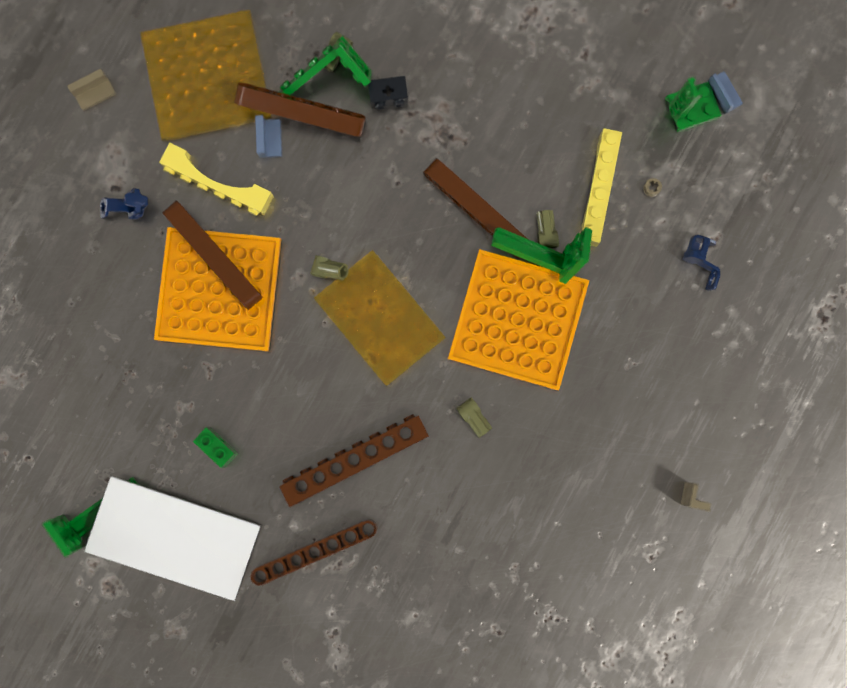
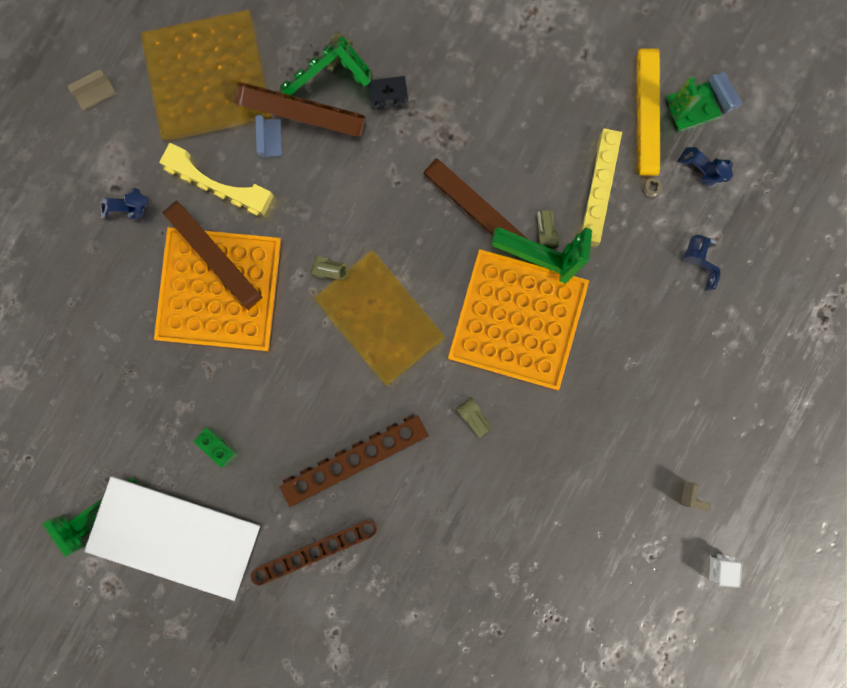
(648, 111): none -> yellow beam
(714, 172): none -> dark blue piece
(725, 570): none -> white brick

